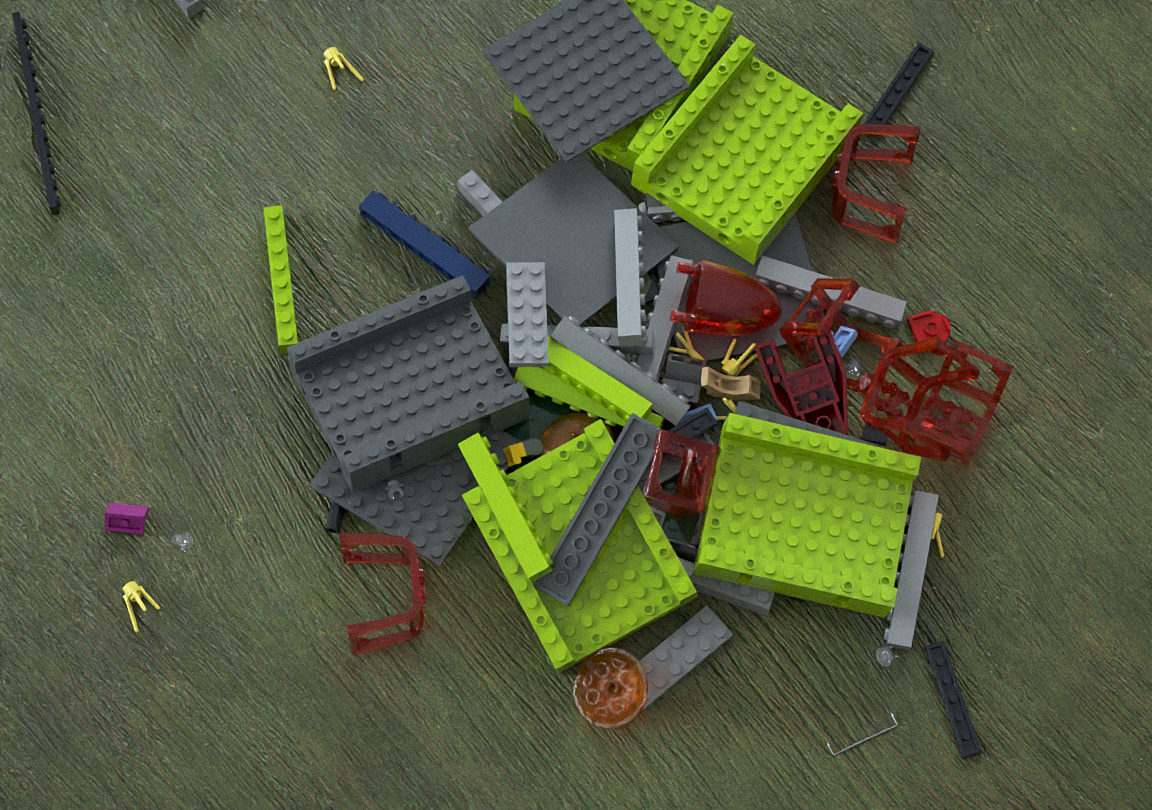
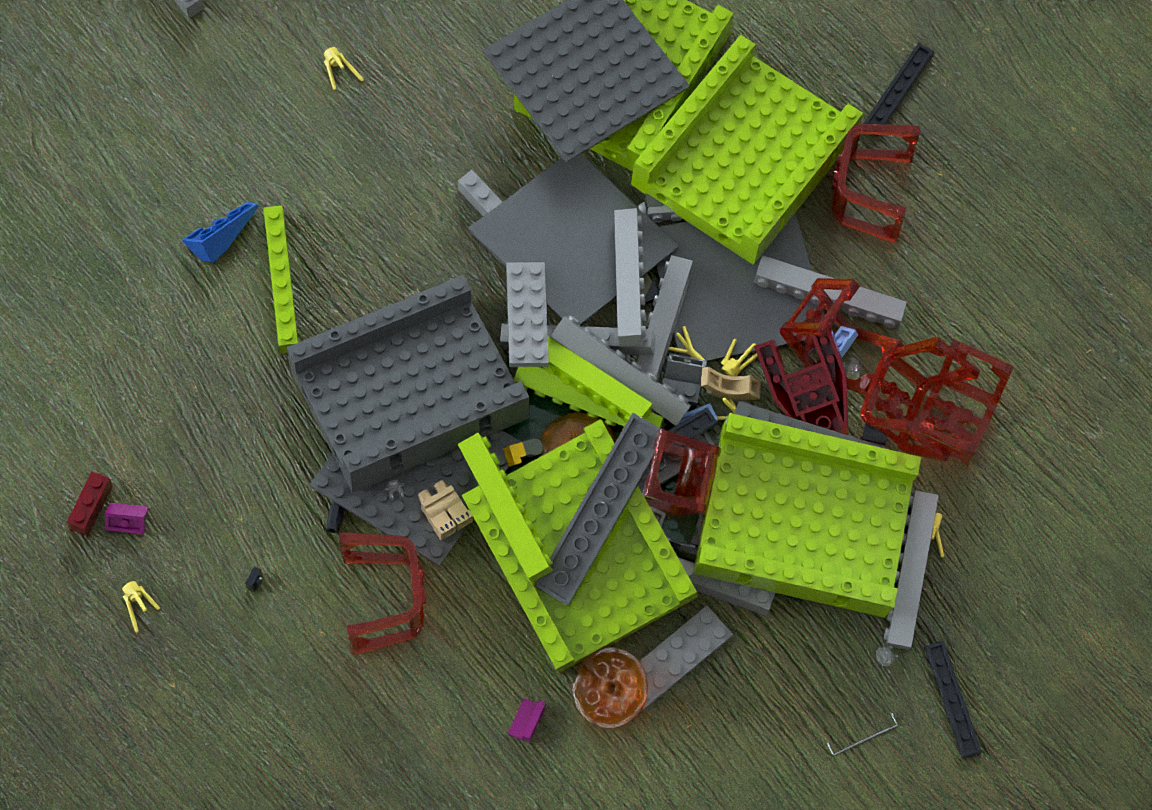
(37, 118): black plate -> none
(89, 503): none -> dark red brick
(185, 540): clear plate -> none
(216, 239): none -> blue wedge
(255, 579): none -> black plate
(422, 242): dark blue brick -> none
(444, 510): none -> tan hips
(527, 720): none -> magenta panel
(725, 301): clear red windscreen -> none
(929, 325): red tile -> none

